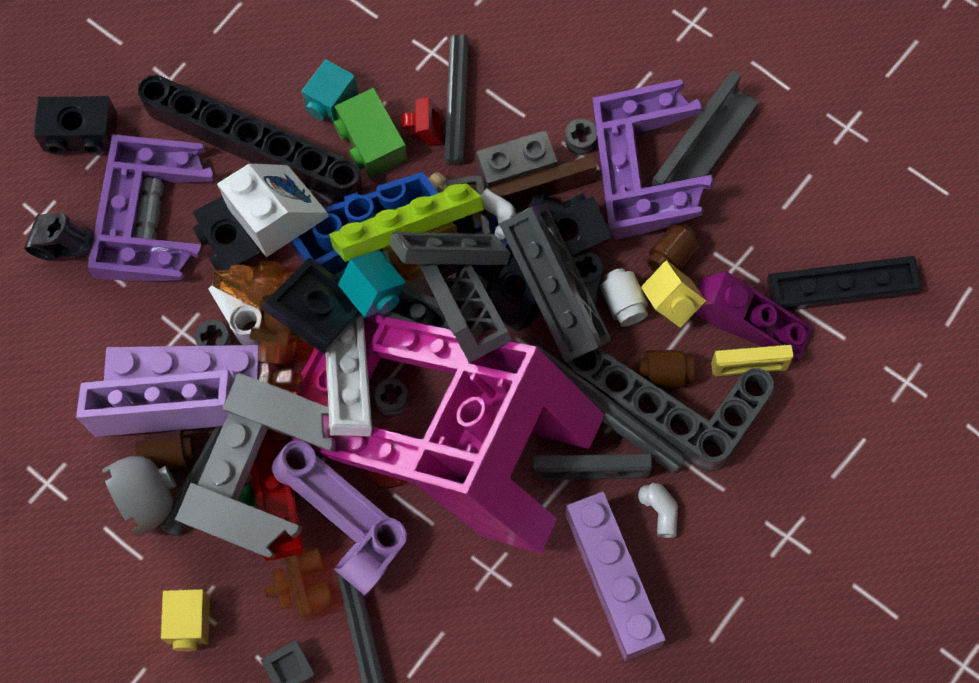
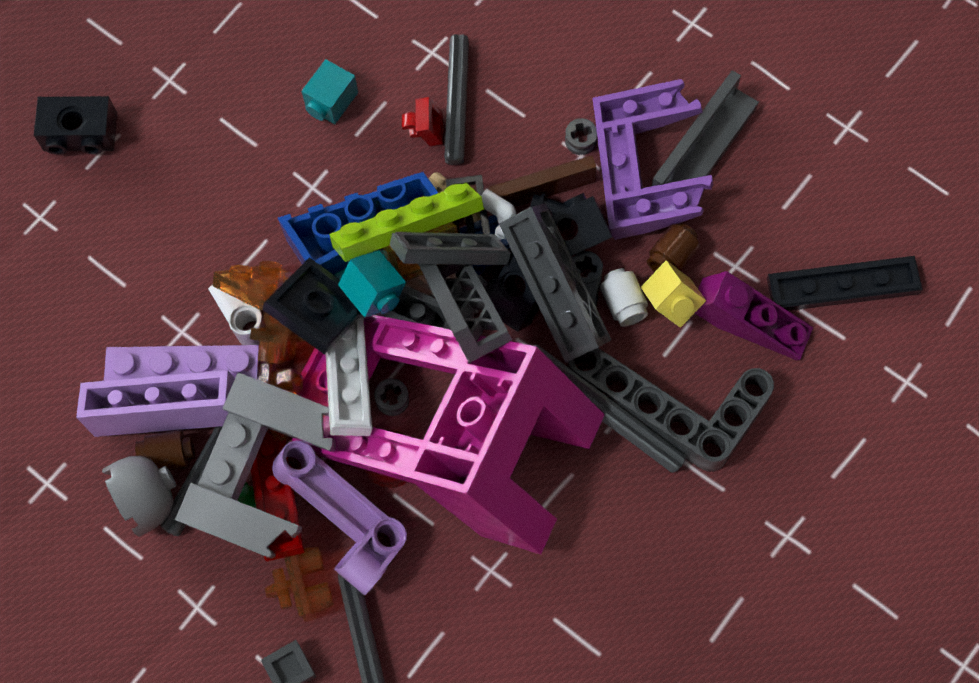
(58, 238): black piece -> none
(114, 249): medium lavender wedge -> none
(149, 208): light grey axle -> none
(185, 619): light yellow brick -> none
(204, 329): dark grey bush -> none
(214, 225): black brick -> none
(238, 127): black beam -> none
(271, 204): white slope -> none
(371, 133): bright green brick -> none
(515, 159): dark grey brick -> none
(591, 467): dark grey tile -> none
(614, 576): lavender brick -> none
(664, 504): white arm -> none
(667, 368): reddish brown brick -> none
(740, 360): light yellow tile -> none

